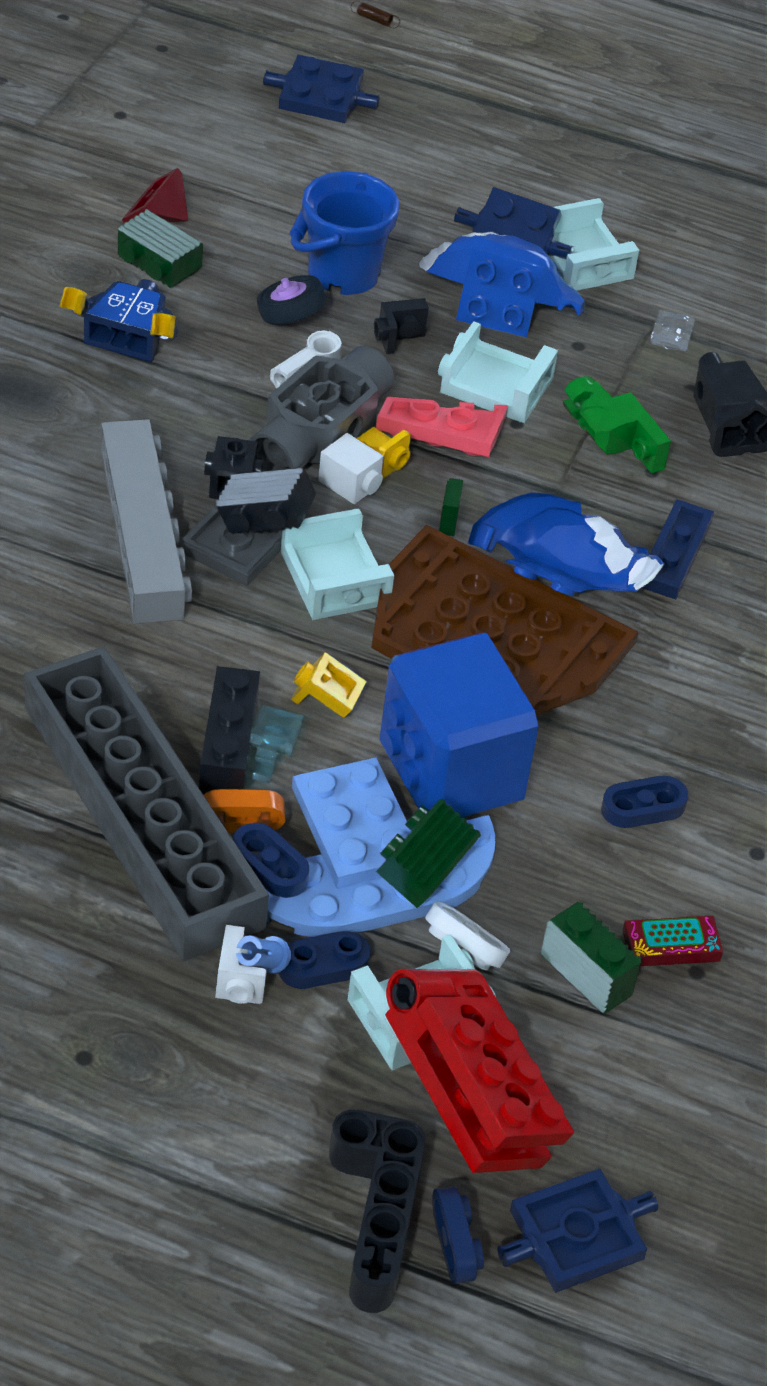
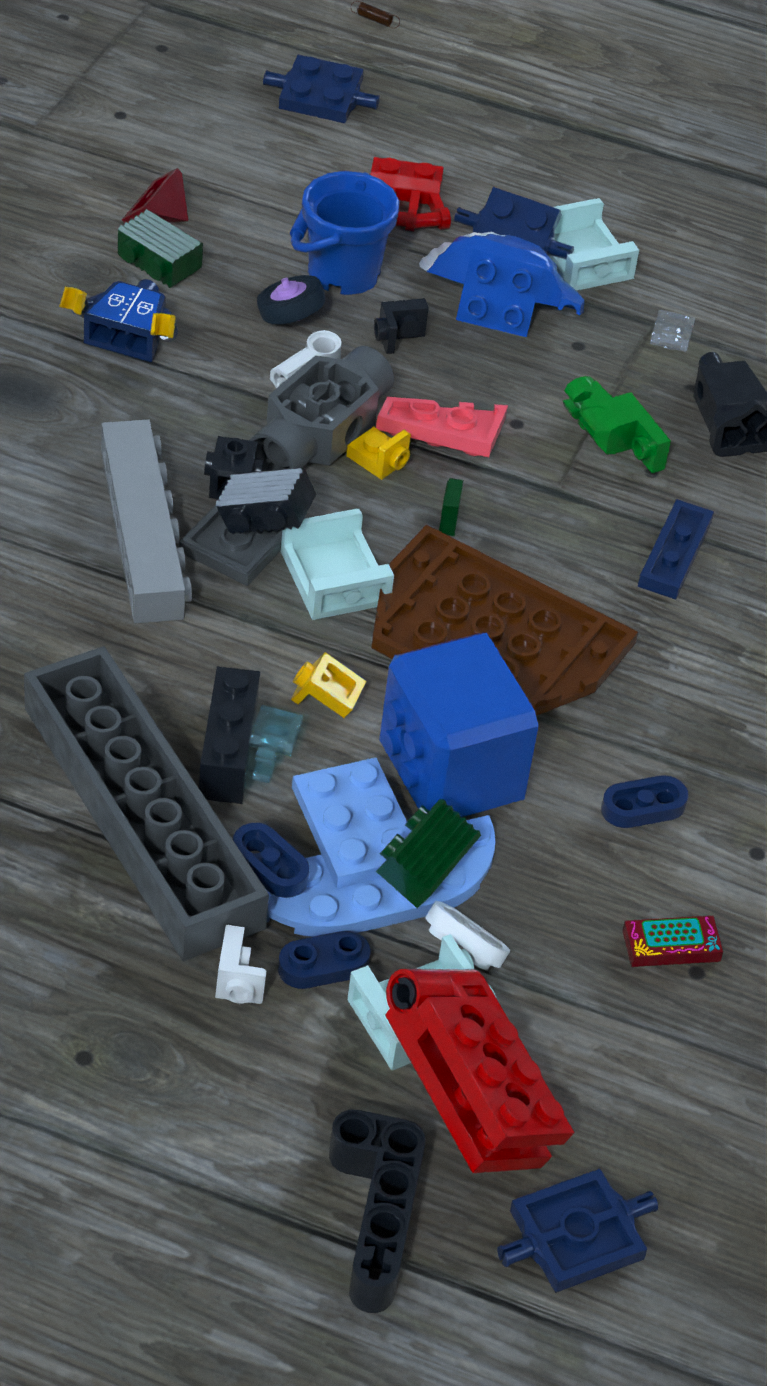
(247, 806): orange beam -> none
(268, 953): medium blue pin -> none
(351, 468): white brick -> none
(416, 185): none -> red plate
(460, 1251): dark blue plate -> none
(493, 375): light aqua panel -> none
(564, 546): blue animal -> none
(591, 957): dark green brick -> none

